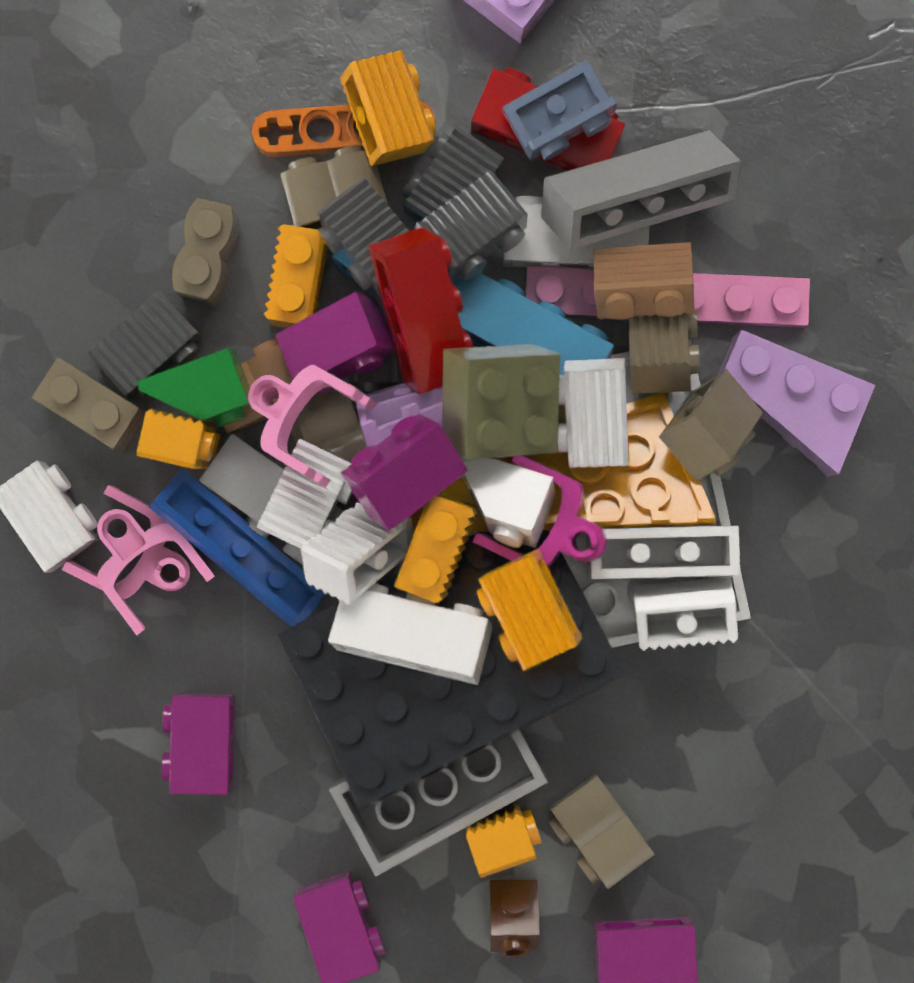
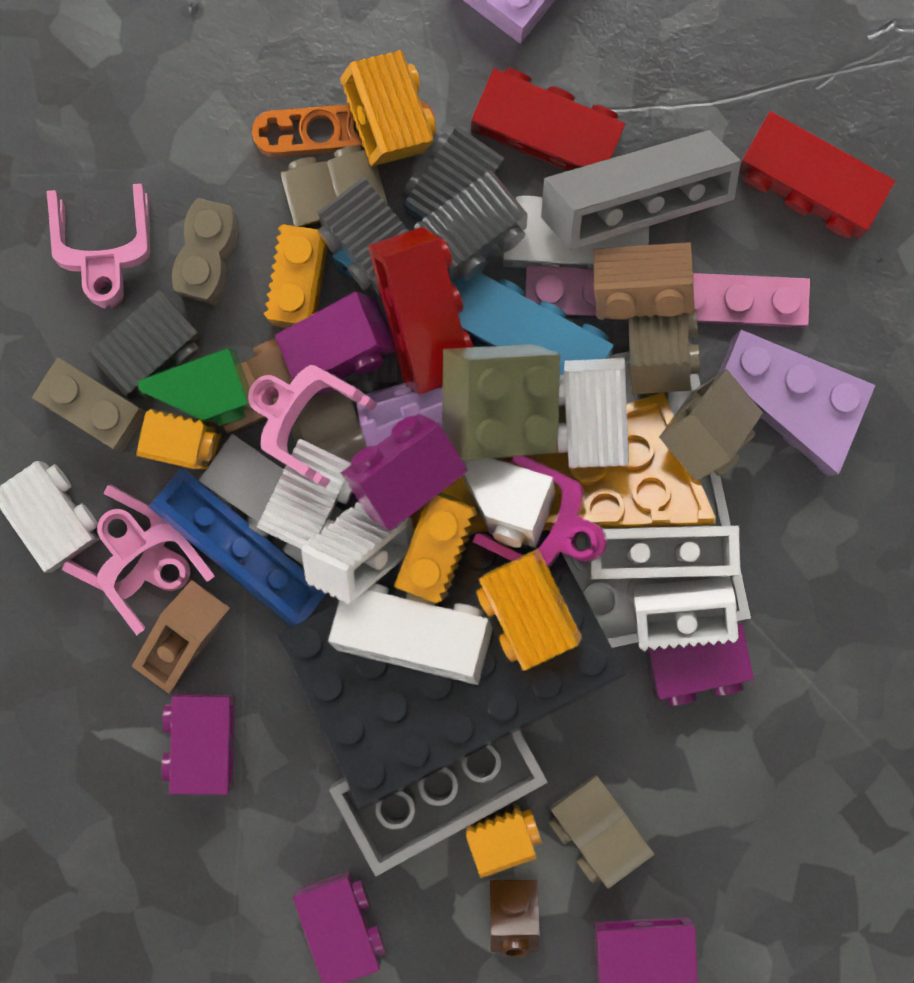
(101, 265): none -> bright pink piece
(180, 636): none -> medium nougat slope
(560, 111): sand blue bracket -> none
(691, 669): none -> magenta brick
(814, 176): none -> red brick

